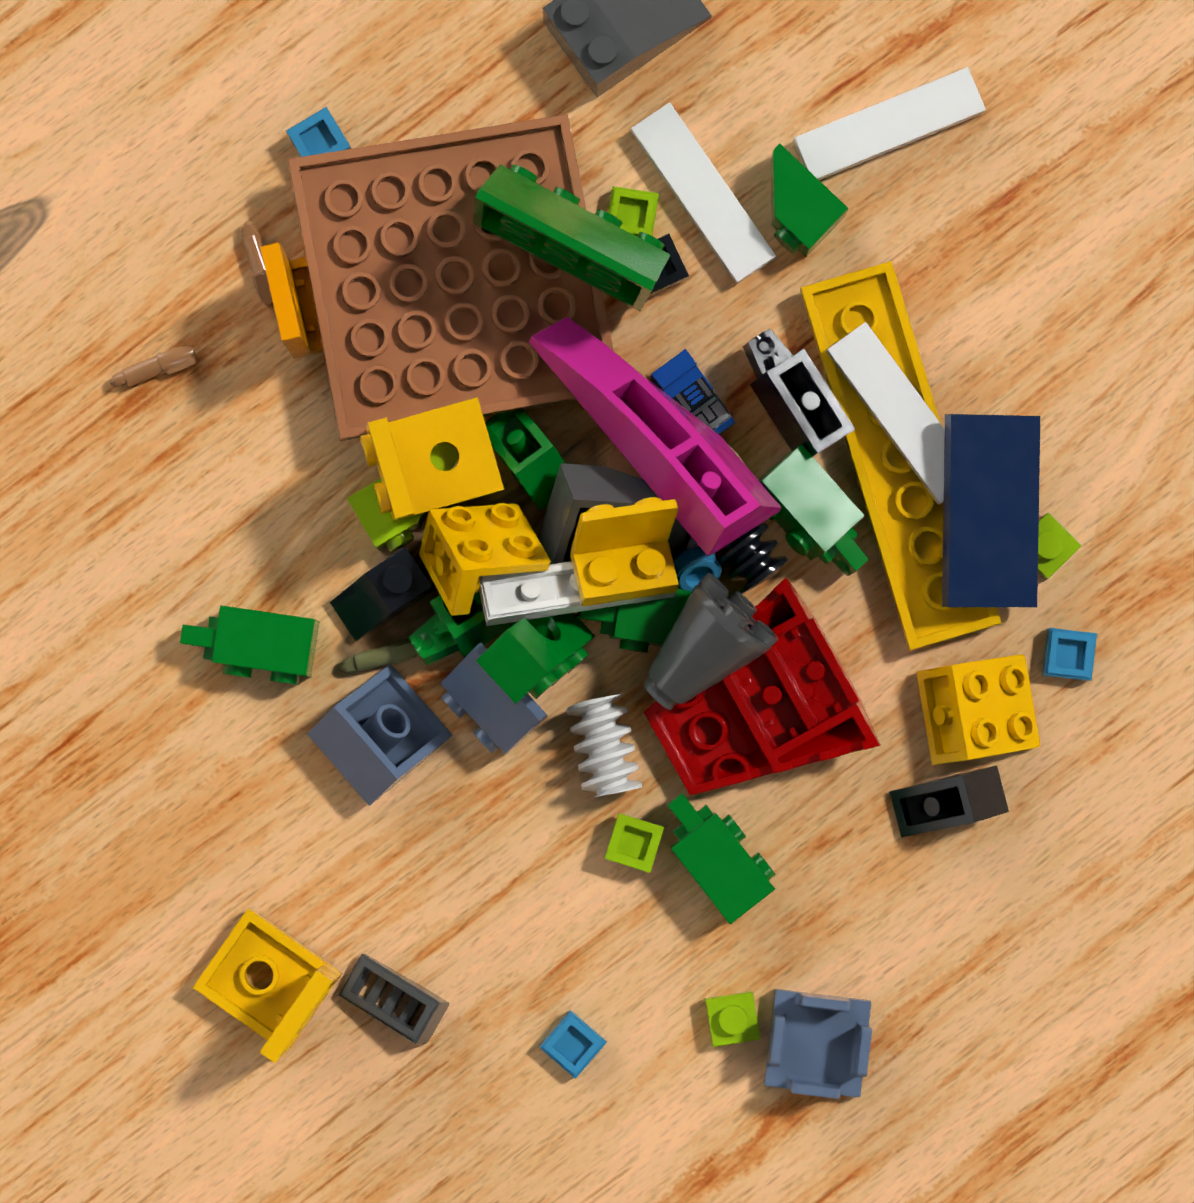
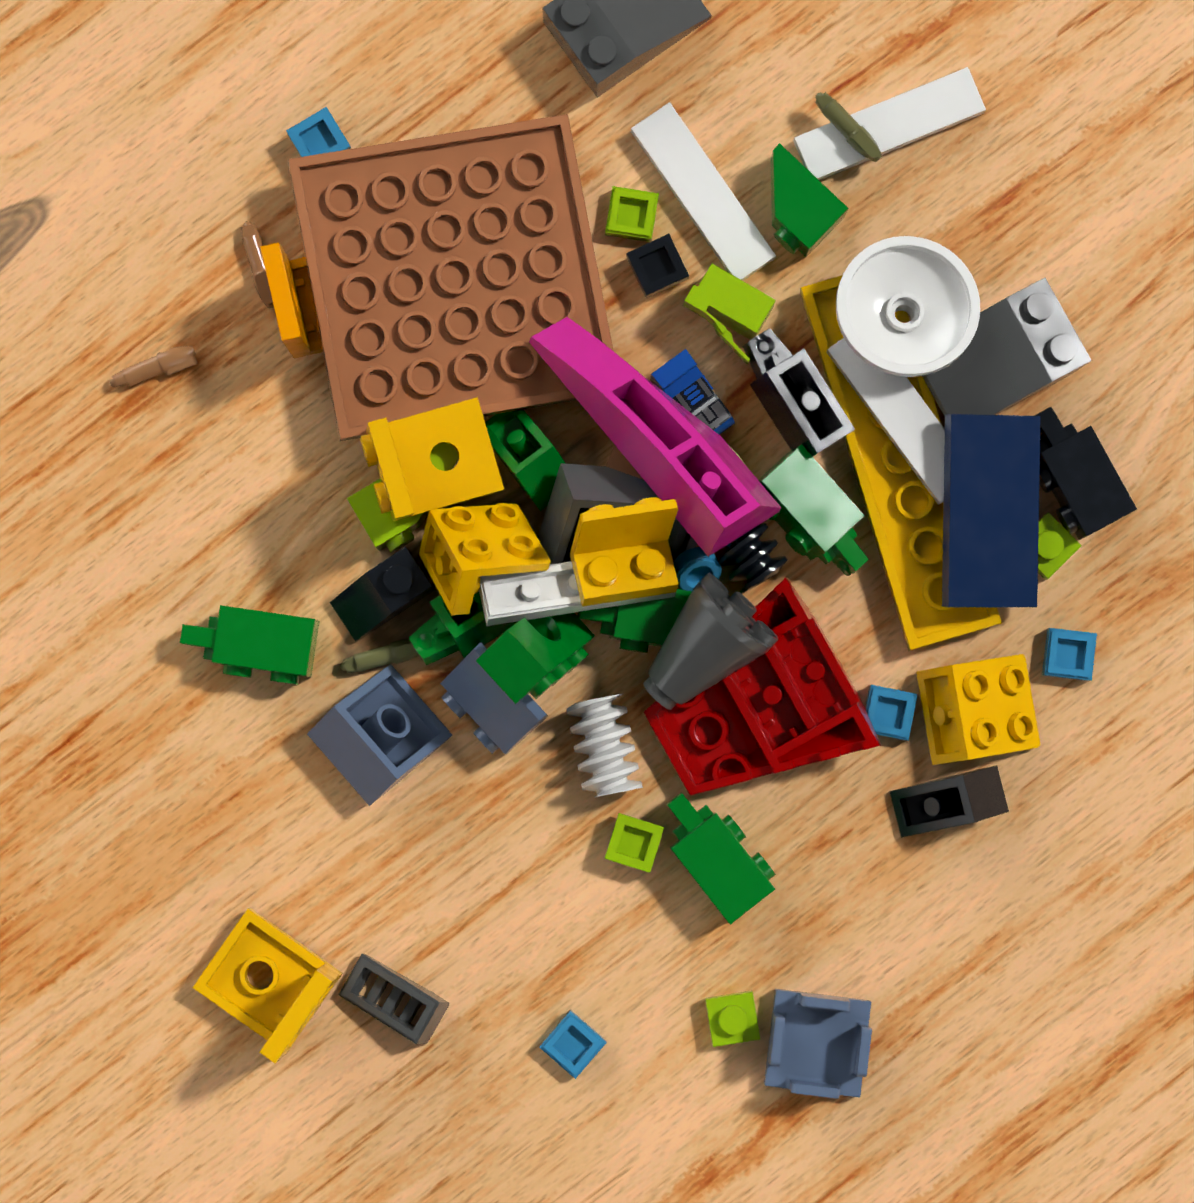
(569, 236): green slope -> none
(730, 302): none -> lime piece
(855, 134): none -> olive piece
(891, 711): none -> dark azure tile
(912, 278): none -> white dish
(1013, 355): none -> dark grey slope
(1080, 477): none -> black hinge

